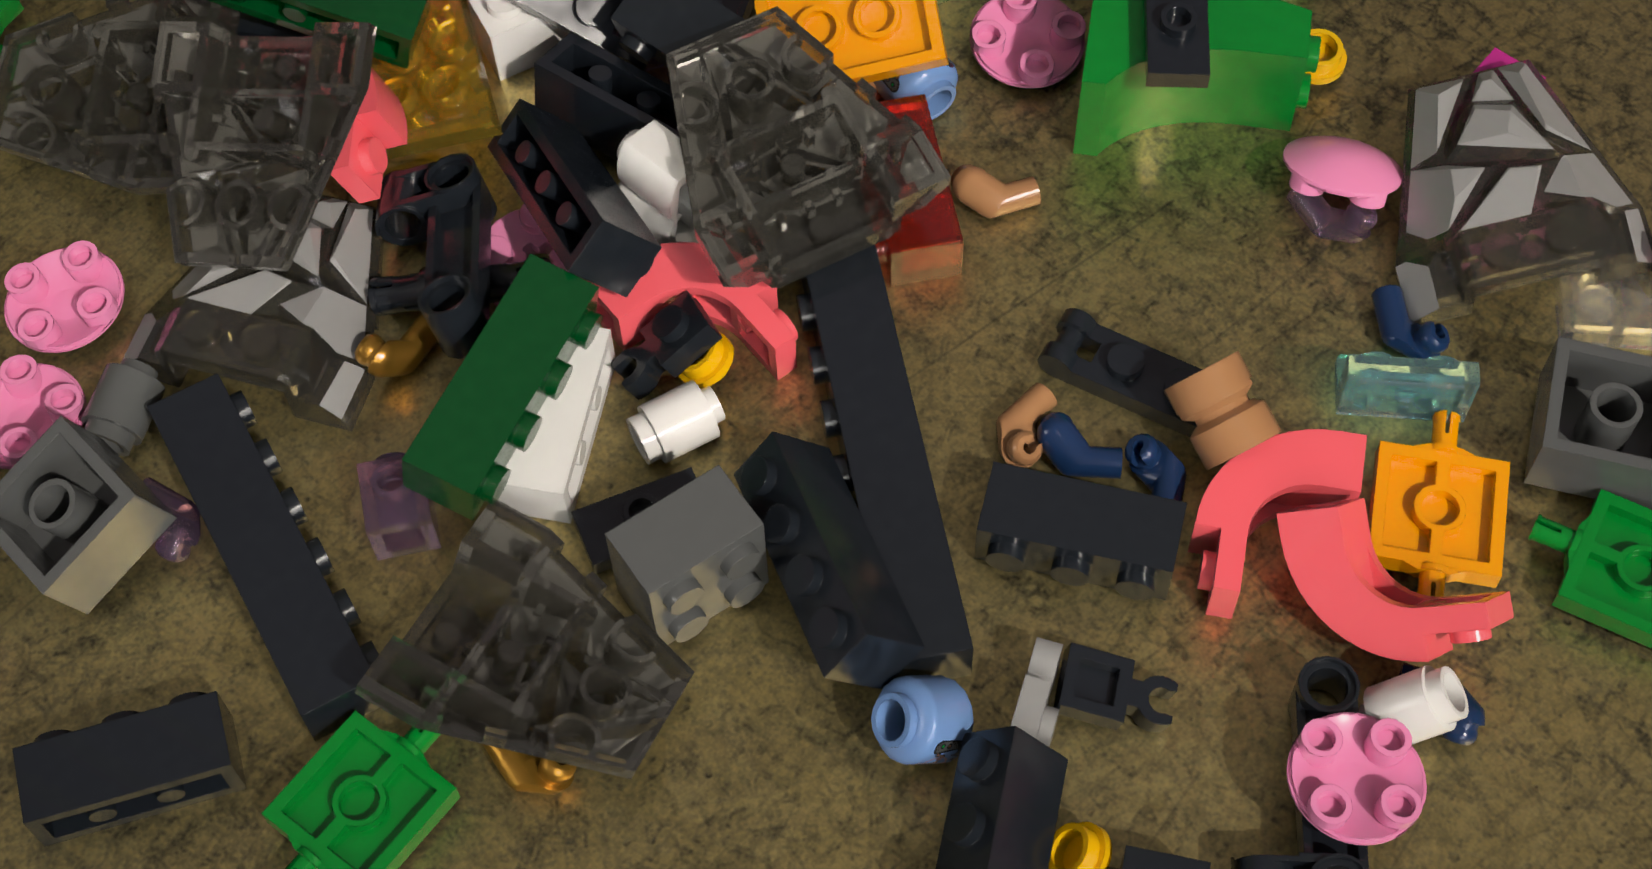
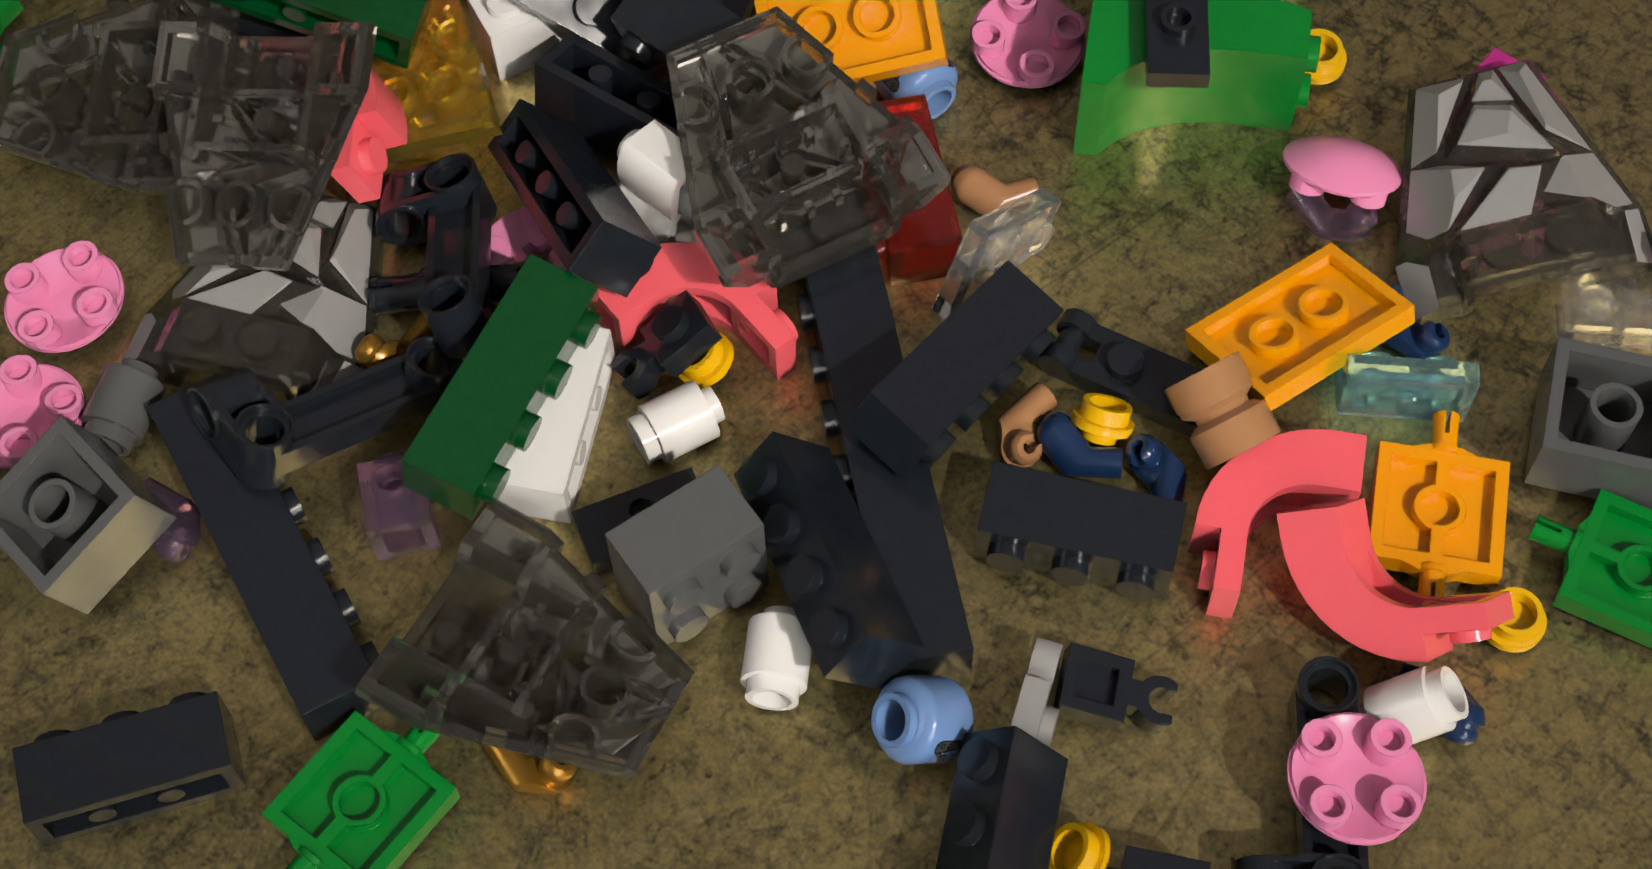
(272, 438): none -> black piece
(775, 660): none -> white brick
(953, 370): none -> black brick
(992, 239): none -> clear wing
(1103, 418): none -> yellow plate
(1303, 324): none -> light orange plate
(1525, 628): none -> yellow plate

